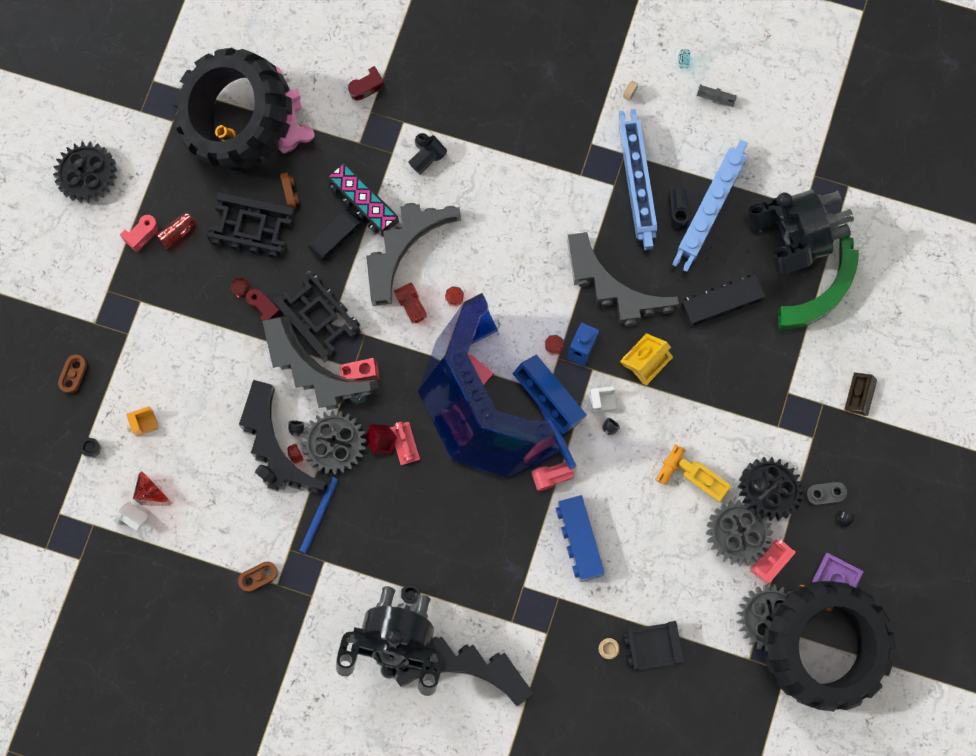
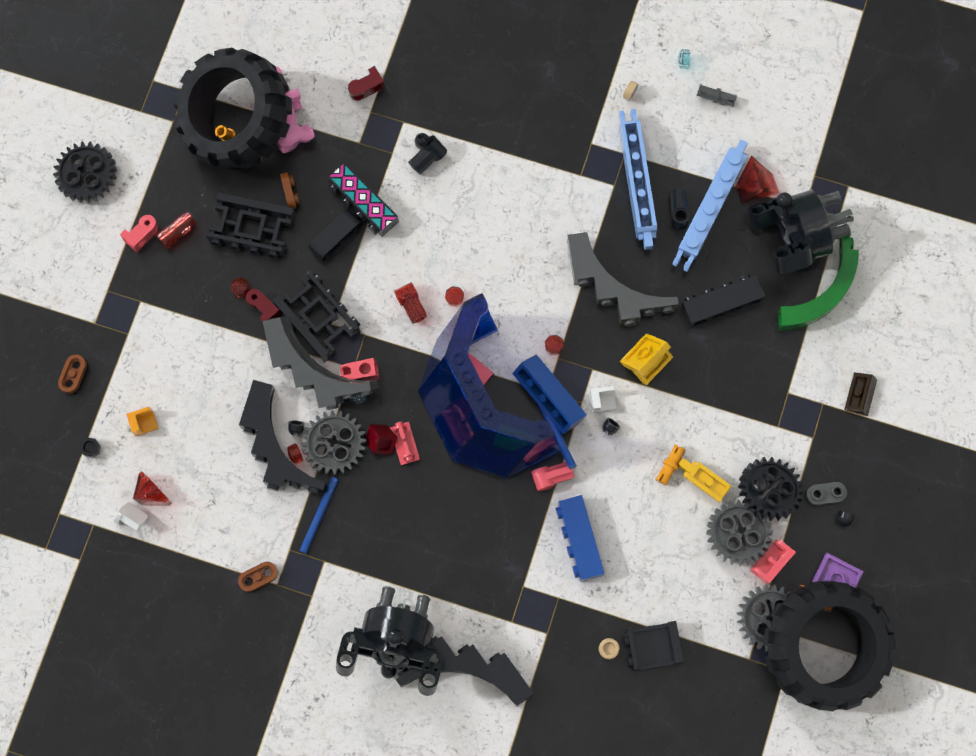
(265, 473): black tile -> none
(398, 241): dark grey arch -> none
(410, 593): black tile -> none
(583, 343): blue torso -> none
(756, 182): none -> clear red slope

